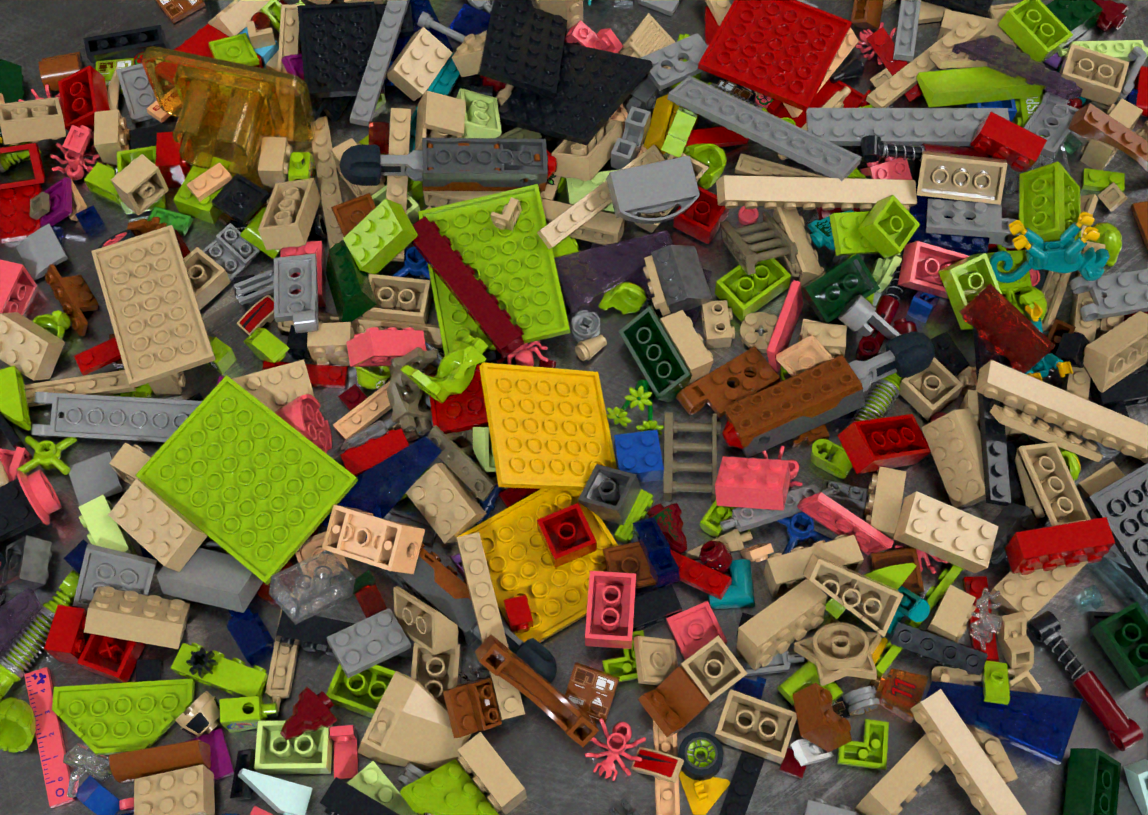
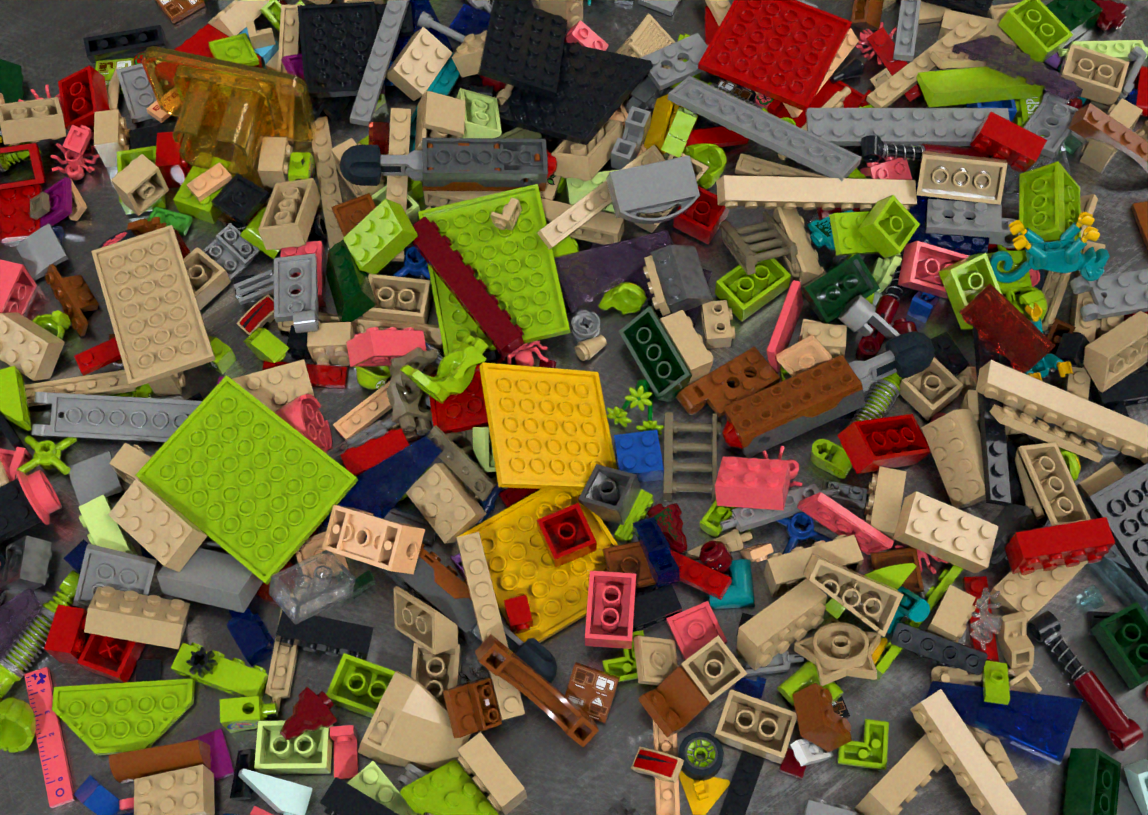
(58, 67): dark orange brick -> none
(87, 762): clear plate -> none
(89, 219): clear blue plate -> none
(100, 182): lime slope -> none
(200, 715): tan cone -> none
(261, 20): clear red plate -> none
(352, 397): dark red plate -> none
(368, 642): light grey plate -> none
(370, 600): clear red brick -> none
(609, 40): coral bracket -> none
(616, 746): coral animal -> none
(748, 216): coral tile -> none
(752, 323): tan plate -> none
(812, 435): dark orange plate -> none
(862, 700): light grey wheel -> none
(900, 692): clear orange torso -> none
(1099, 180): lime plate -> none
(1111, 238): lime hair -> none
(1112, 197): tan plate -> none

